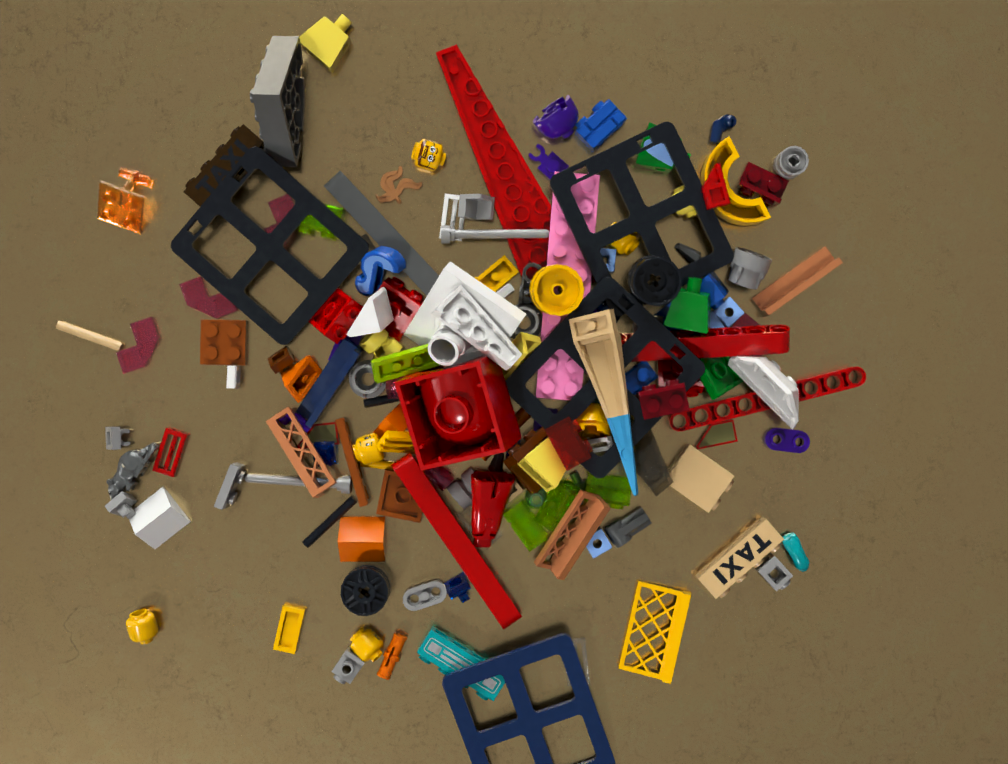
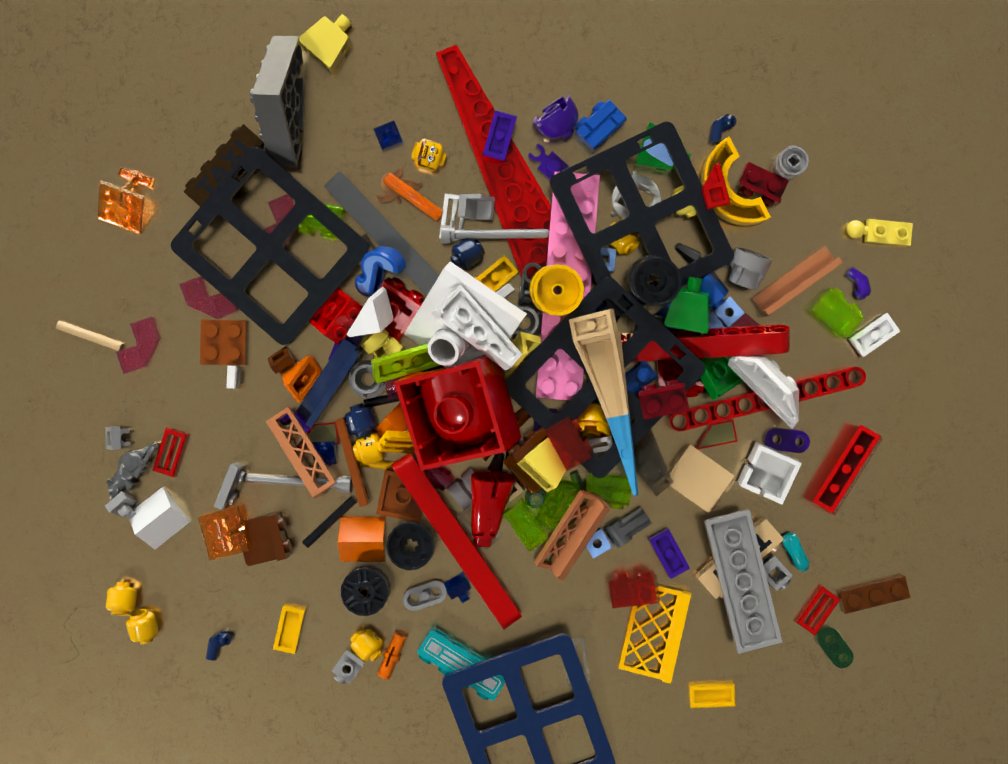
(121, 599): none -> yellow head
(215, 642): none -> dark blue arm
(224, 533): none -> clear orange plate
(266, 539): none -> reddish brown bracket
(360, 420): none -> dark blue head
(388, 135): none -> clear blue tile
(404, 557): none -> black wheel
(413, 196): none -> orange axle
(467, 254): none -> dark blue head
(499, 135): none -> dark purple plate
(634, 591): none -> clear red brick
(641, 182): none -> white piece
(669, 553): none -> dark purple plate
(712, 695): none -> yellow tile
(743, 581): none -> light grey plate
(770, 471): none -> white piece
(811, 604): none -> red tile
(835, 647): none -> clear green plate
(837, 313): none -> clear neon green brick
(847, 469): none -> red brick
(862, 283): none -> dark purple arm
(874, 335): none -> white plate
(874, 594): none -> reddish brown plate
(882, 232): none -> light yellow plate

